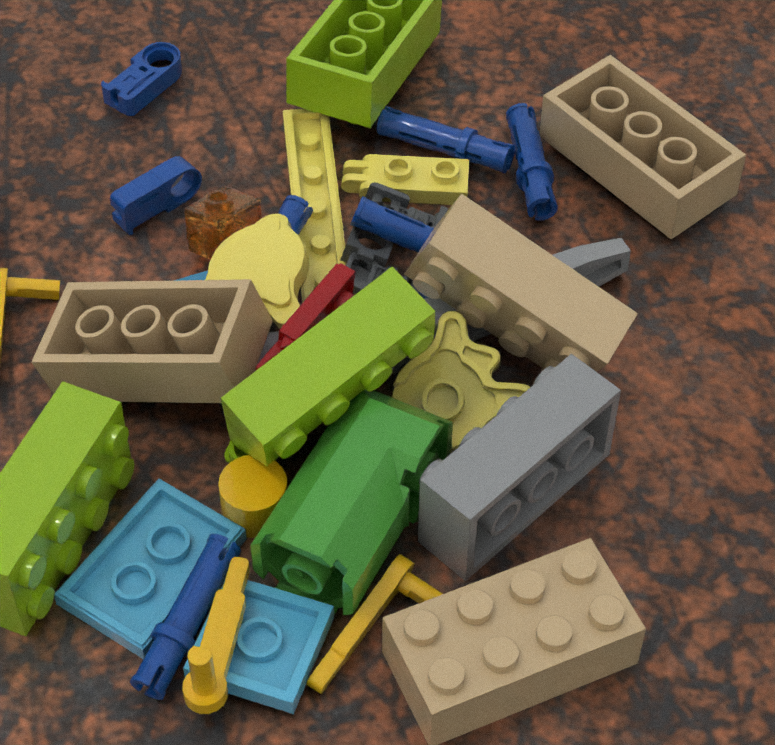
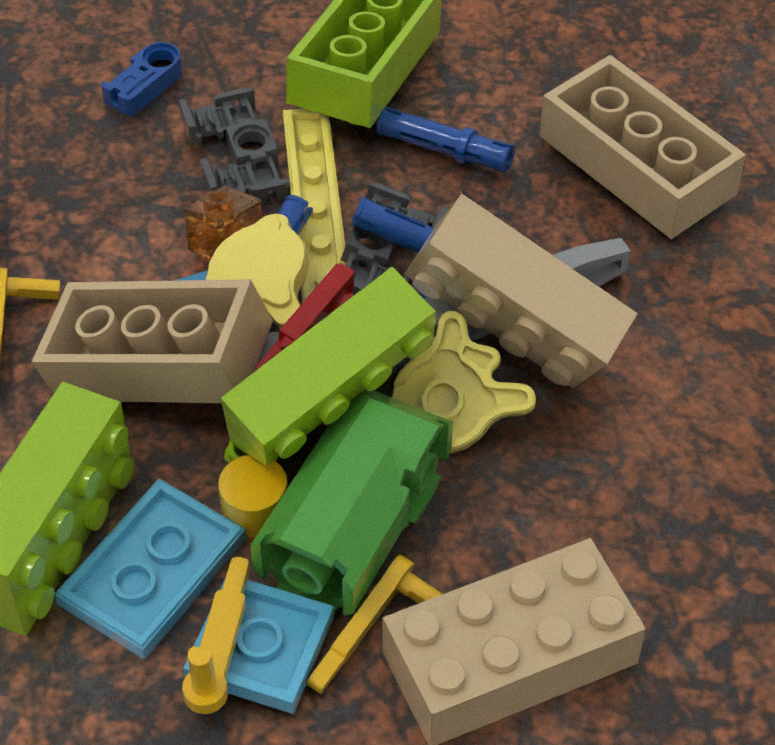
(153, 193): blue piece -> none
(177, 633): blue pin -> none
(251, 169): none -> dark grey piece
(421, 178): light yellow hinge -> none
(516, 465): light grey brick -> none
(533, 172): blue pin -> none

